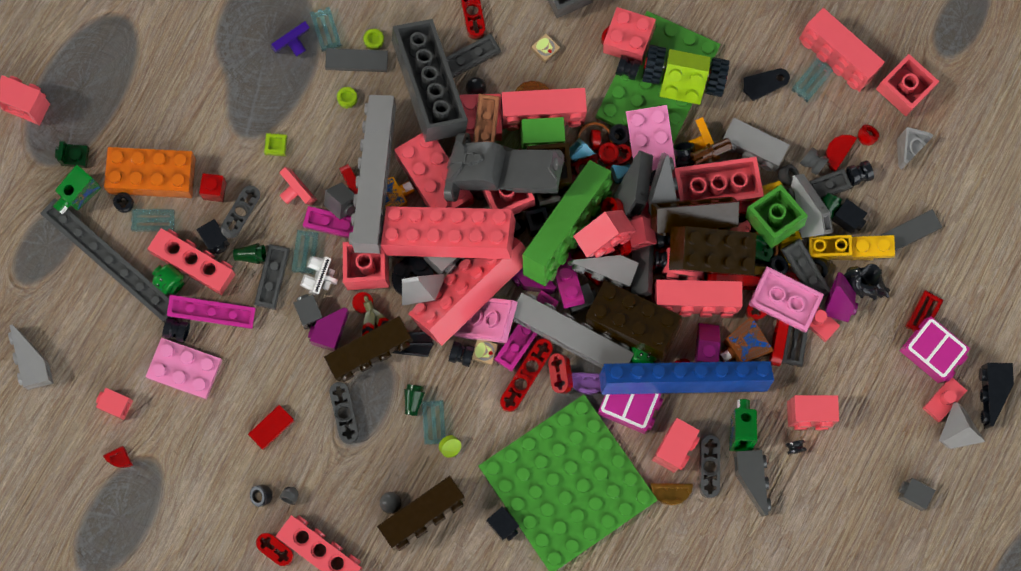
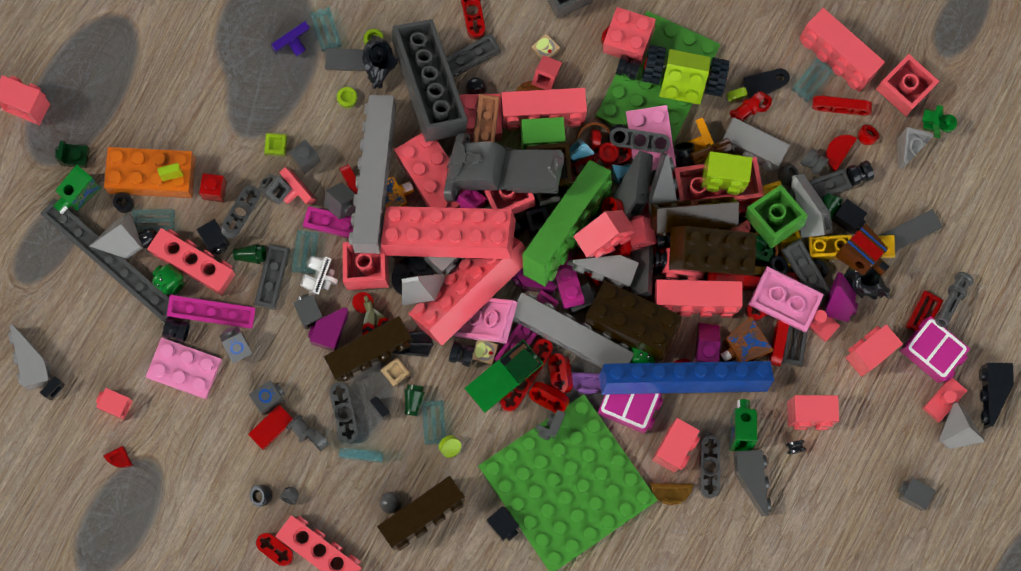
(52, 388): none -> black tile
(120, 238): none -> light grey slope
(147, 237): none -> black cylinder
(170, 172): none -> lime tile
(235, 344): none -> dark grey brick
(267, 396): none -> dark grey brick
(269, 187): none -> dark grey brick
(304, 156): none -> dark grey brick
(304, 432): none -> dark grey connector
(361, 455): none -> clear light blue tile
(378, 60): none -> black hair
(380, 407): none -> black tile
(395, 372): none -> tan tile
(471, 199): none -> dark pink tile
(497, 380): none -> green piece
(522, 364): none -> dark green brick
(546, 73): none -> coral brick
(548, 397): none -> red beam
(554, 423): none -> dark grey bracket
(630, 135): none -> dark grey beam
(726, 173): none -> lime brick
(737, 94): none -> lime tile
(751, 106): none -> red connector
(842, 105): none -> red beam
(864, 252): none -> reddish brown torso
(876, 348): none -> coral brick
(936, 121): none -> green hips
(956, 292): none -> dark grey pin

